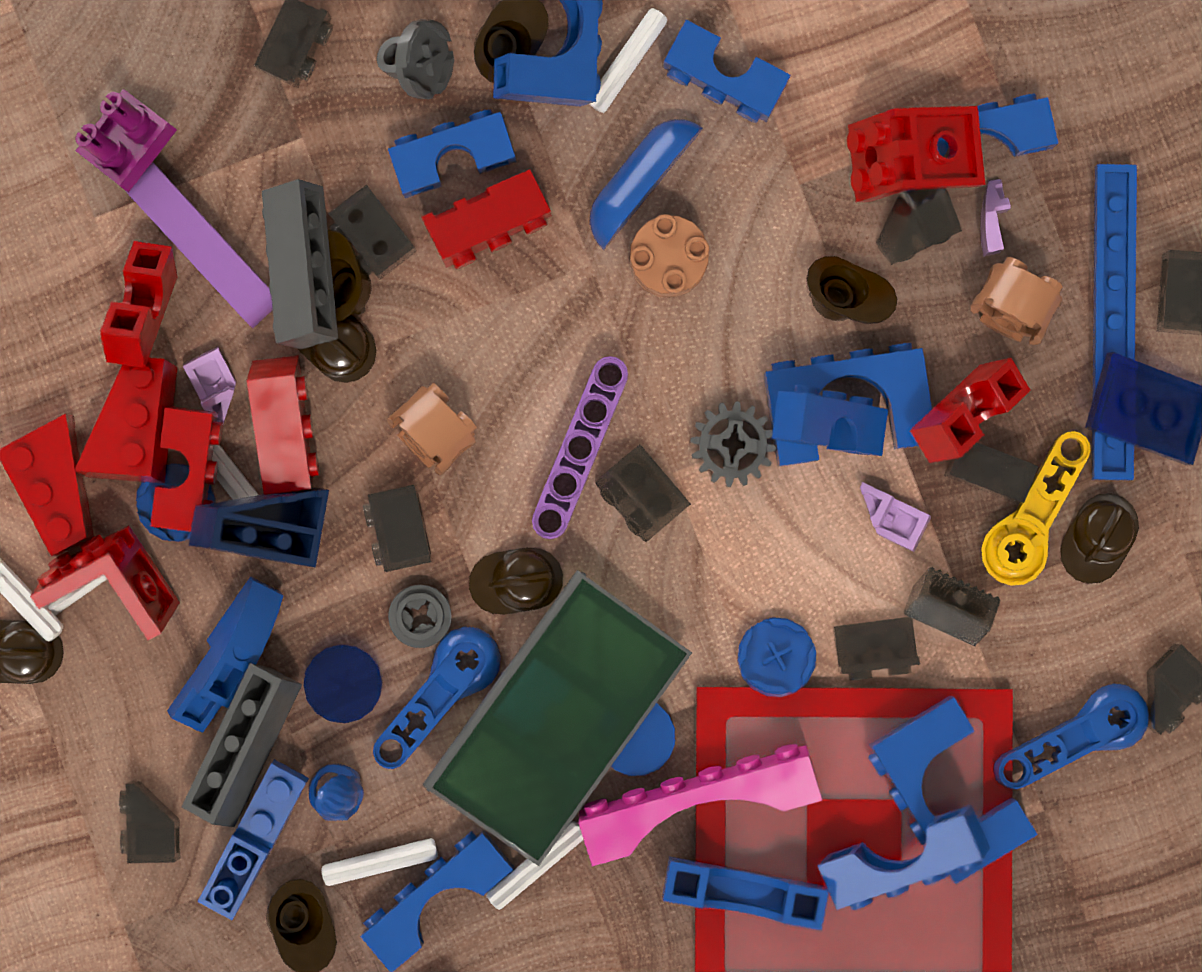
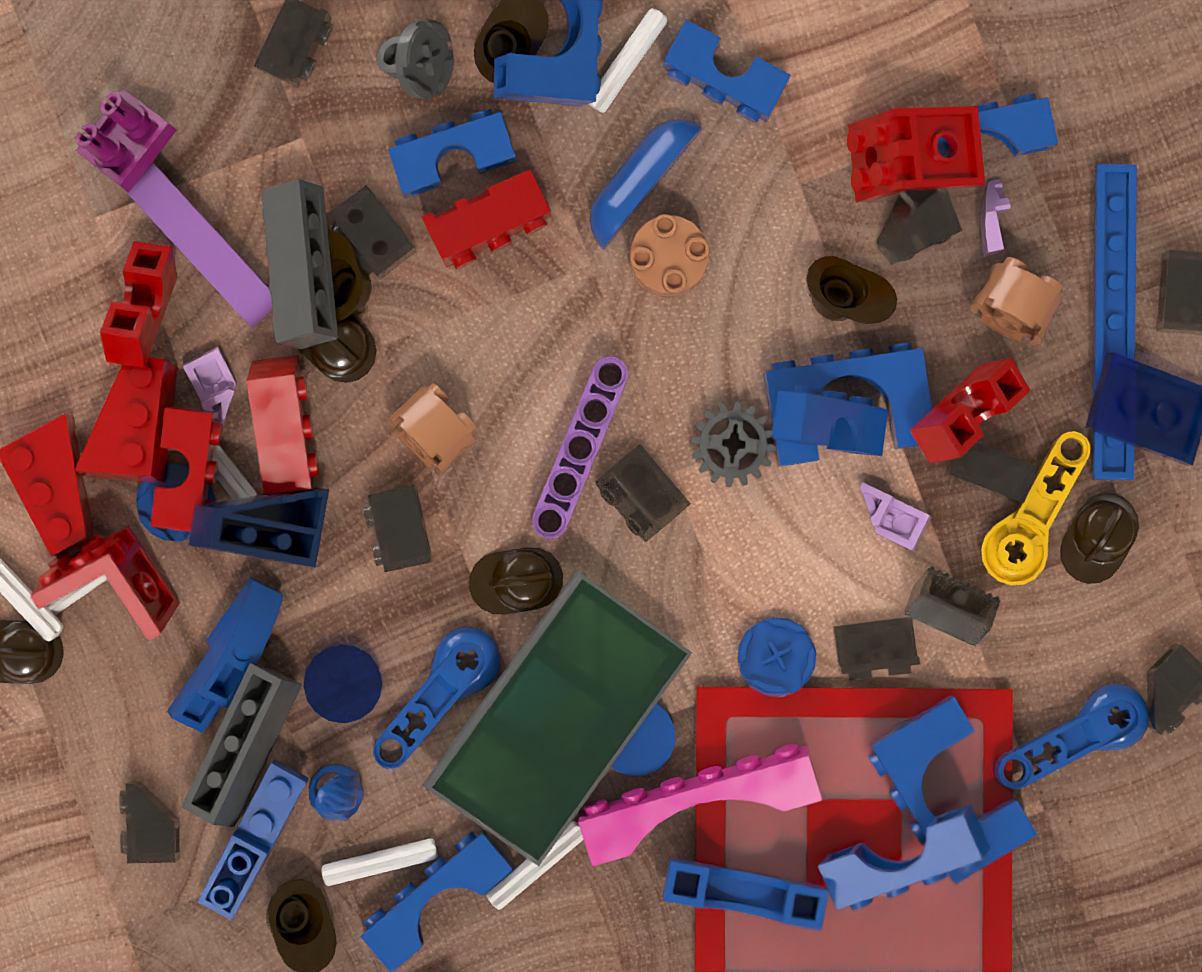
(401, 621): dark grey gear -> none

